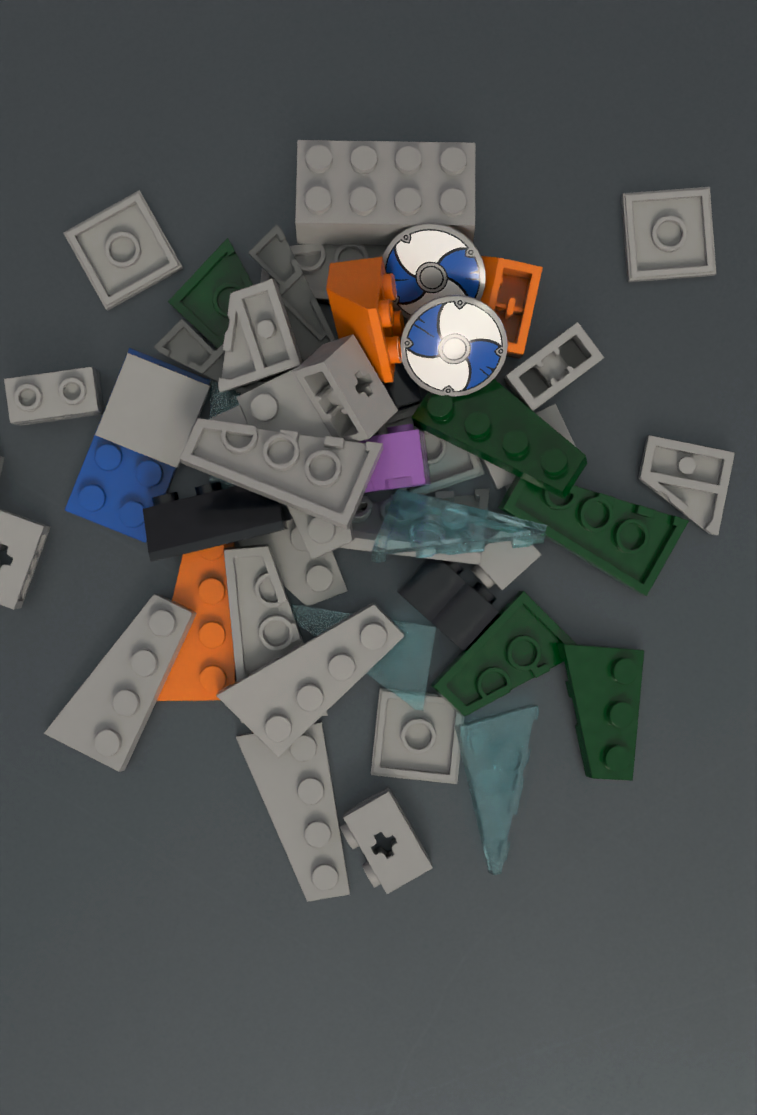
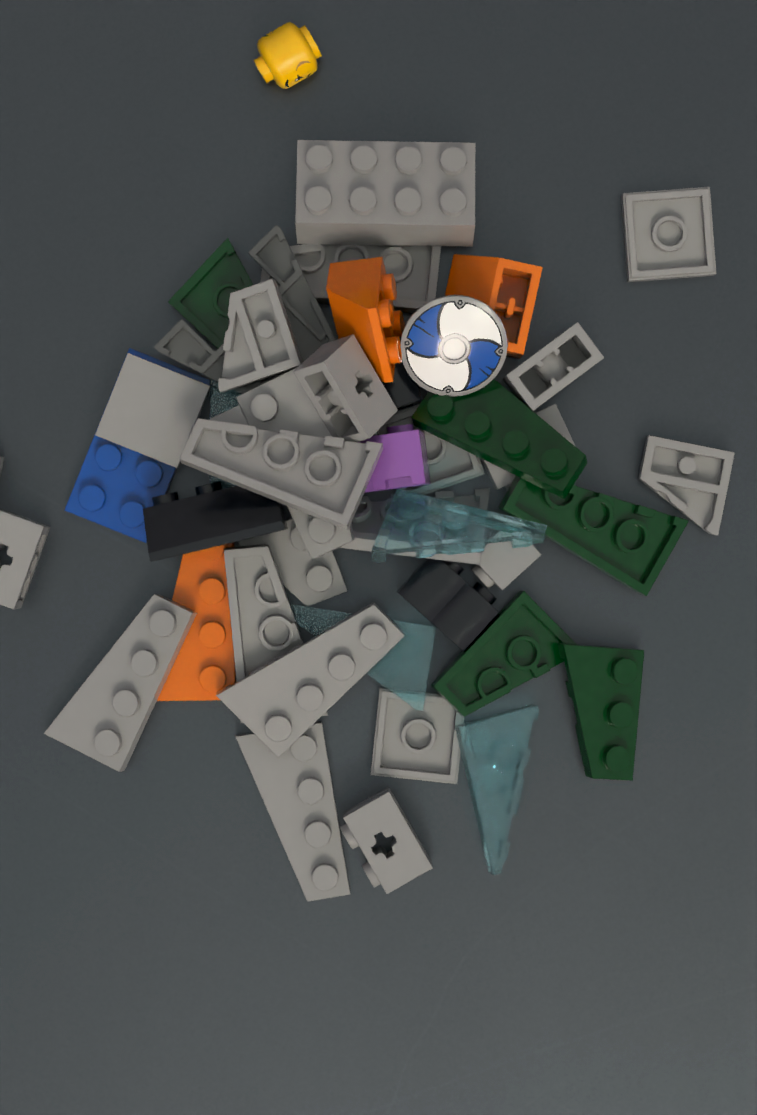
(54, 396): light grey brick -> none
(123, 250): light grey tile -> none
(287, 55): none -> yellow head
(431, 264): shield -> none

